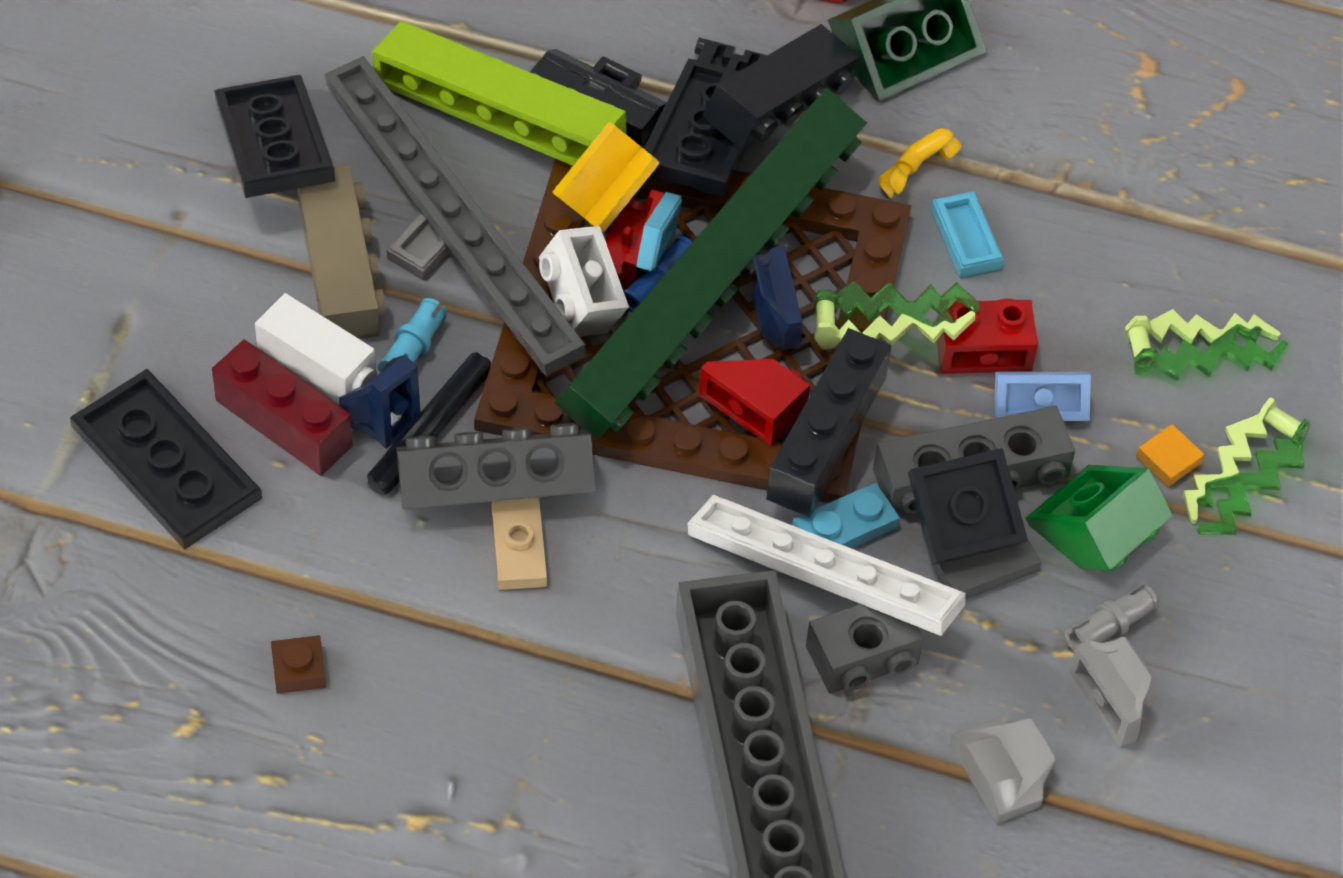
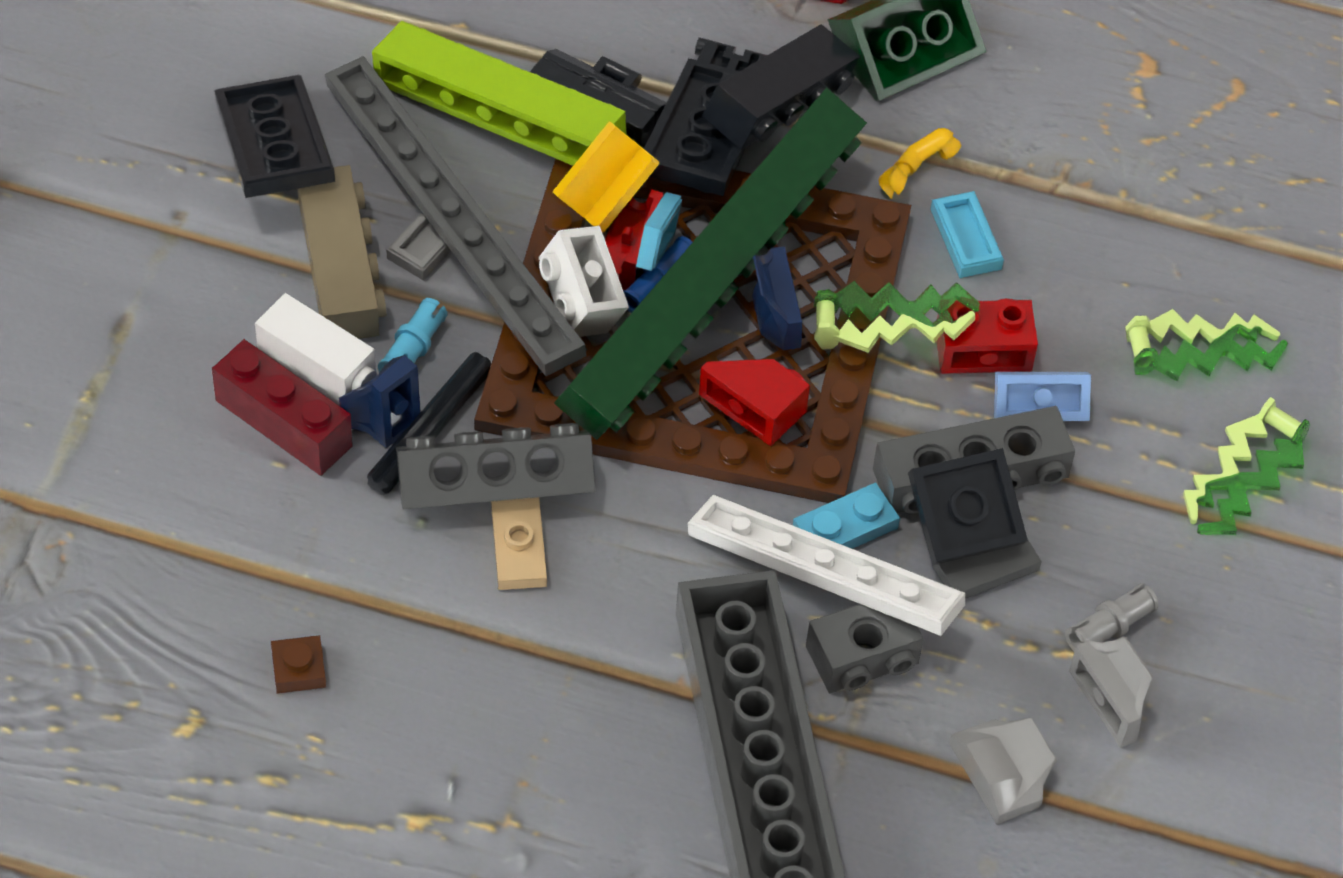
(166, 458): black tile -> none
(828, 422): black brick -> none
(1102, 515): green slope -> none
(1170, 455): light orange tile -> none

